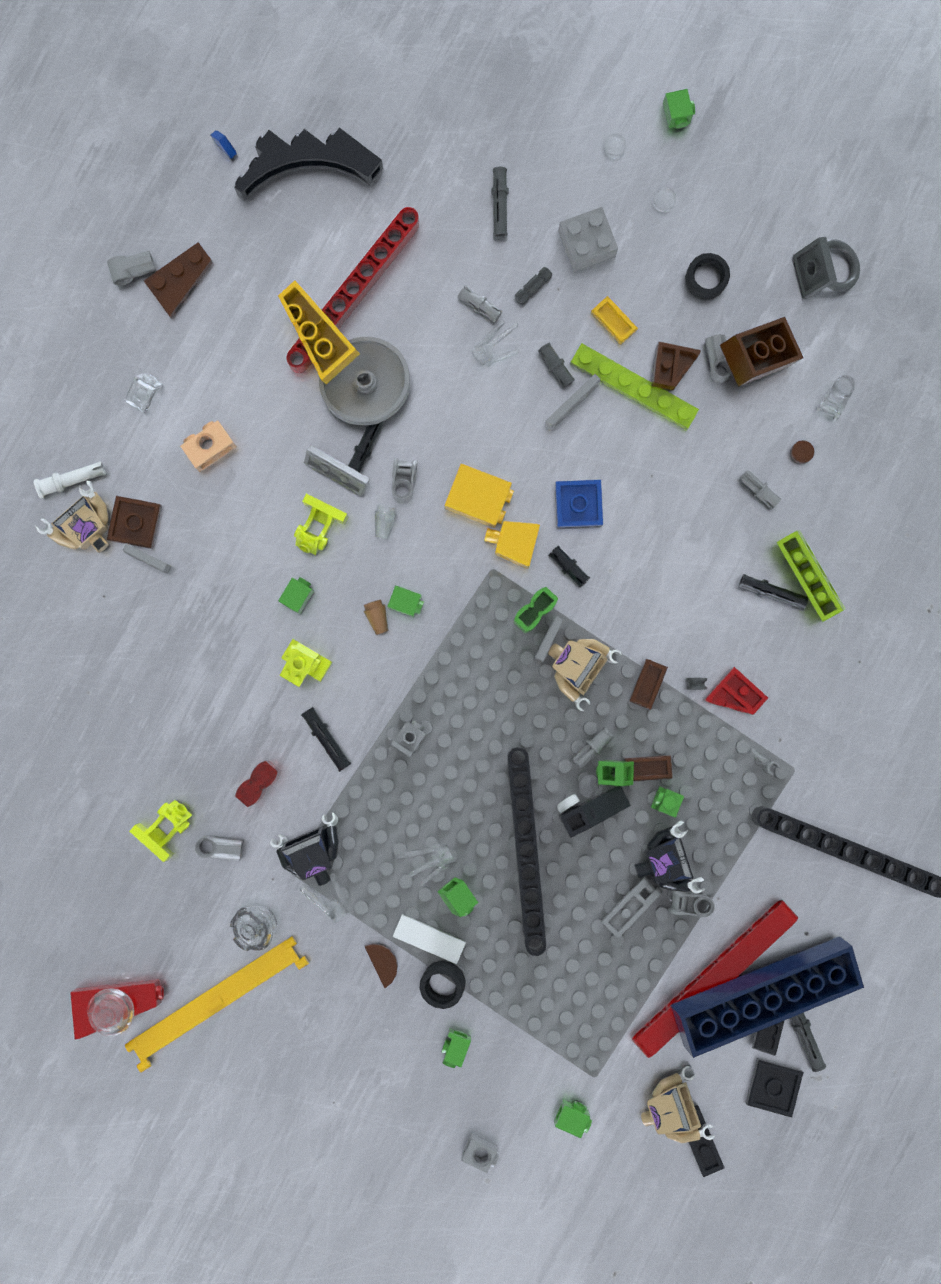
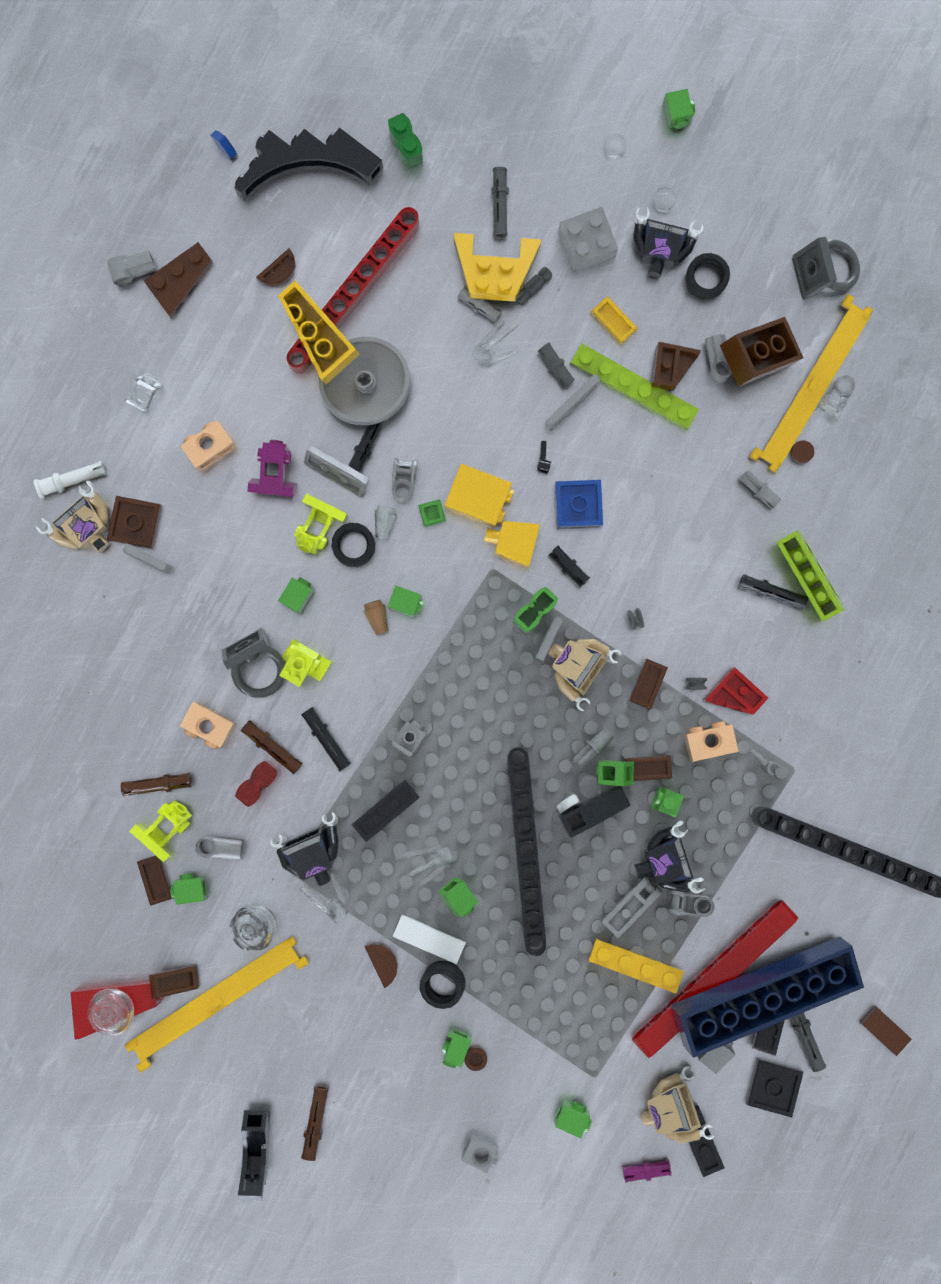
(150, 785): none -> reddish brown pin
(154, 880): none -> reddish brown tile
(173, 981): none -> reddish brown tile
(189, 889): none -> bright green brick
(221, 730): none -> light nougat brick
(246, 651): none -> dark grey tile
(255, 1155): none -> black arch
(271, 747): none -> reddish brown pin
(276, 453): none -> magenta tile
(279, 270): none -> reddish brown tile
(309, 1149): none -> reddish brown pin
(353, 527): none -> black tyre
(385, 810): none -> black plate
(405, 141): none -> green brick
(432, 513): none -> bright green tile
(476, 1058): none -> reddish brown tile
(494, 276): none -> yellow wing
(543, 465): none -> black hand
(635, 618): none -> dark grey bush
(635, 965): none -> yellow plate
(647, 1171): none -> magenta pin
(662, 243): none -> black torso
(717, 1058): none -> light grey brick
(724, 743): none -> light nougat brick
(814, 385): none -> yellow piece
(885, 1031): none -> reddish brown tile

